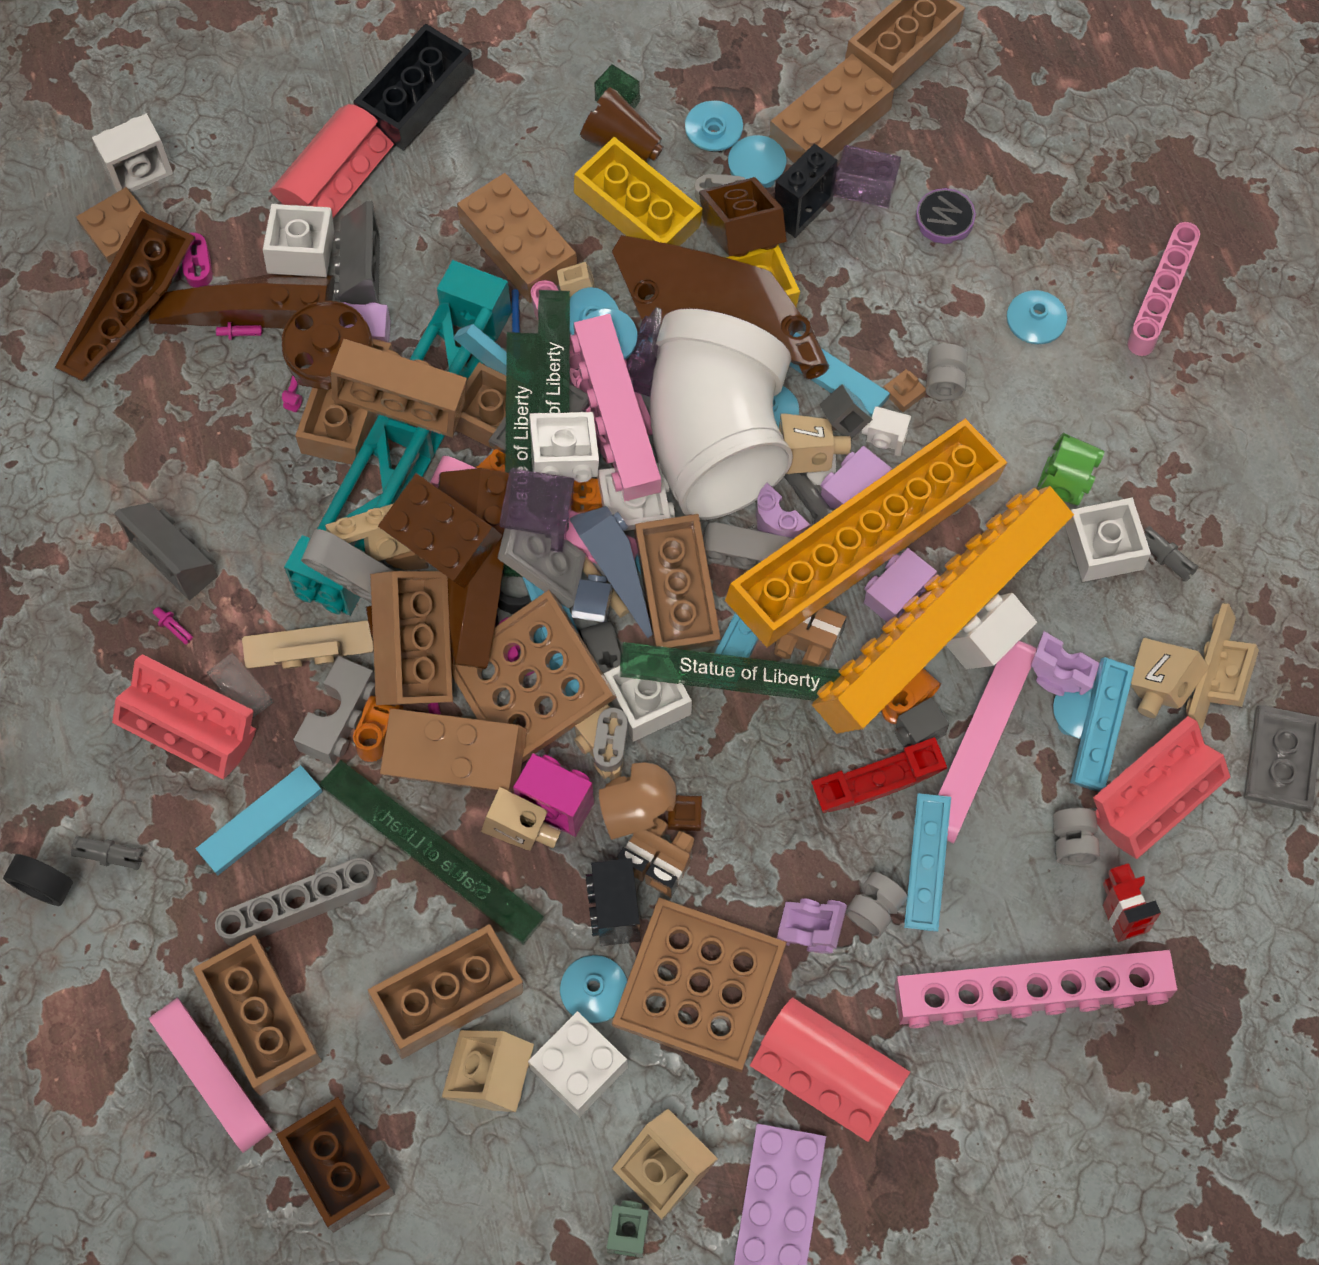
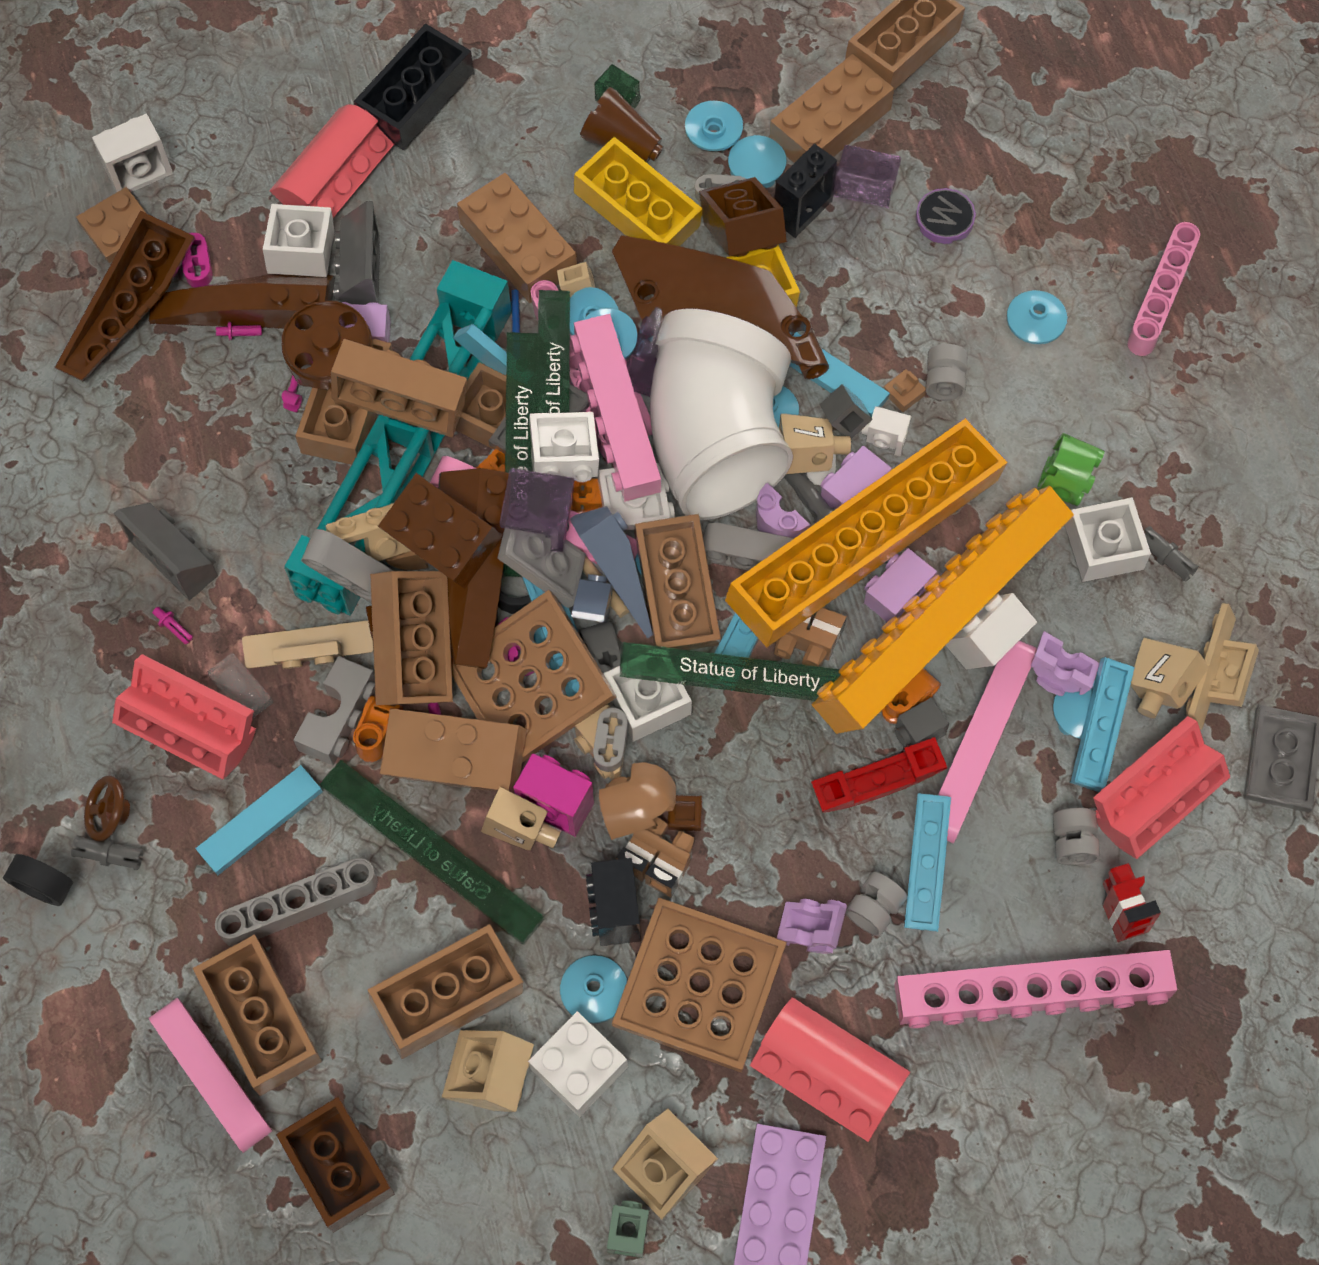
(111, 808): none -> reddish brown piece

